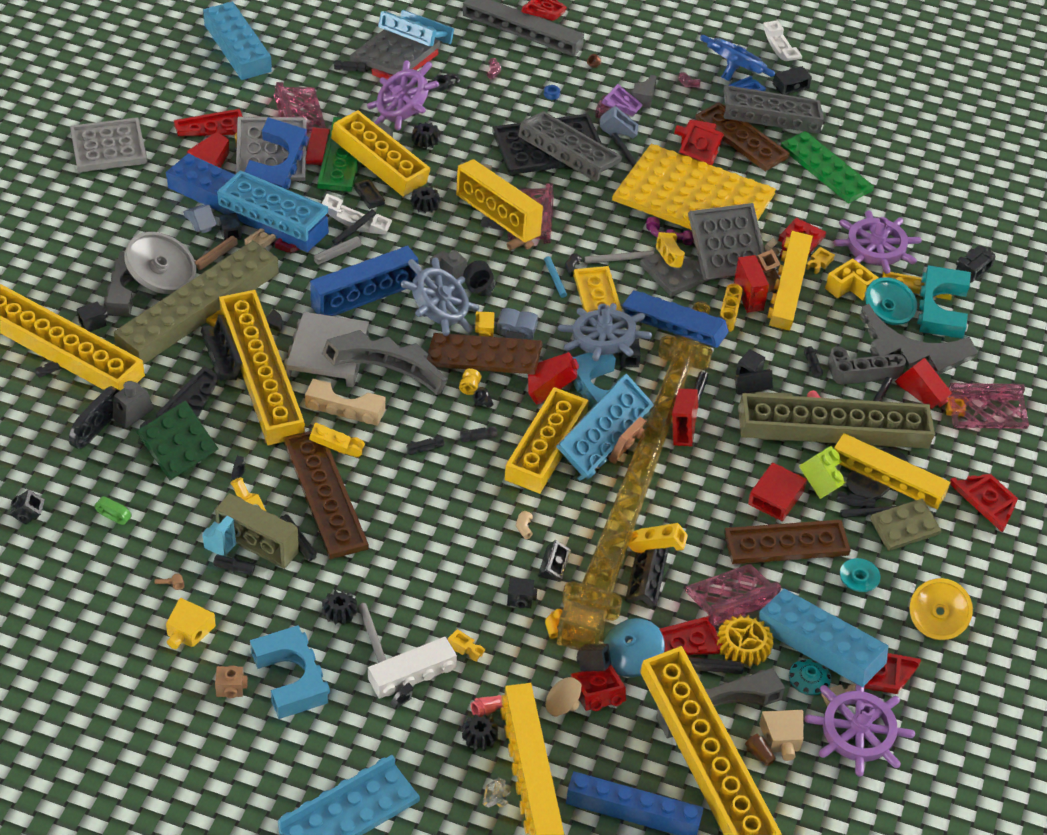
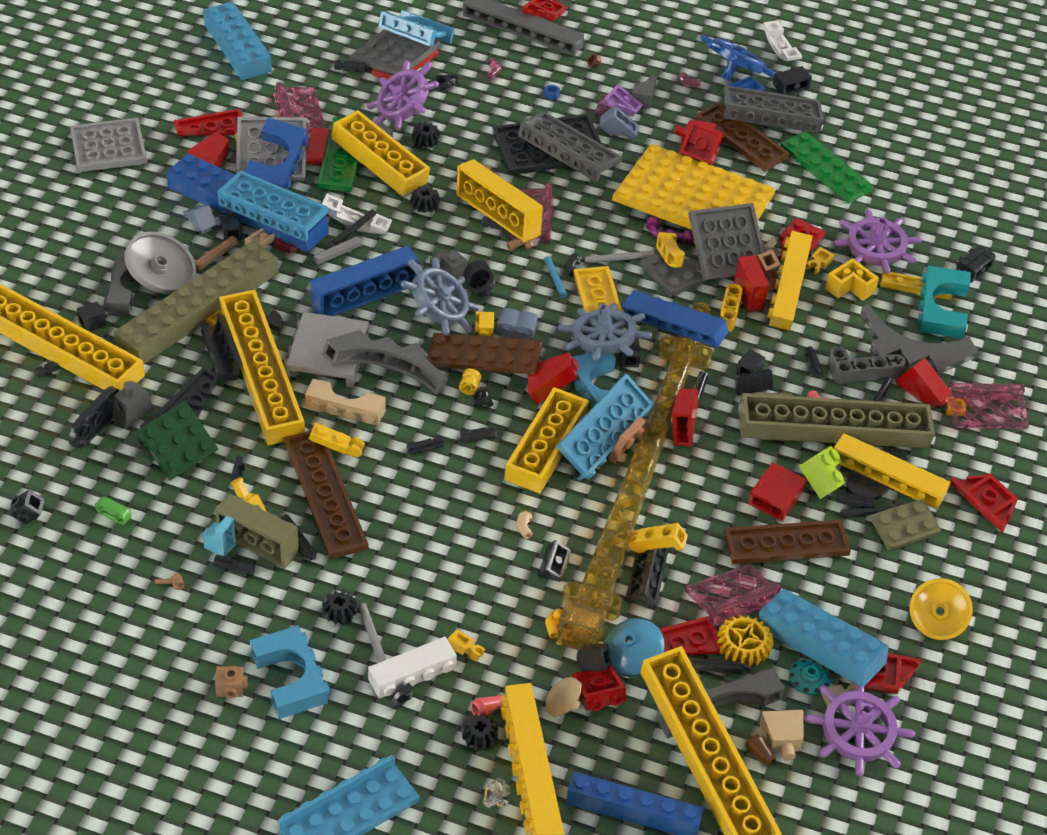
(188, 624): yellow torso -> none
(369, 194): black tile -> none
(521, 592): black brick -> none
(624, 150): black bar -> none
(860, 575): teal dish -> none
(891, 300): teal dish -> none

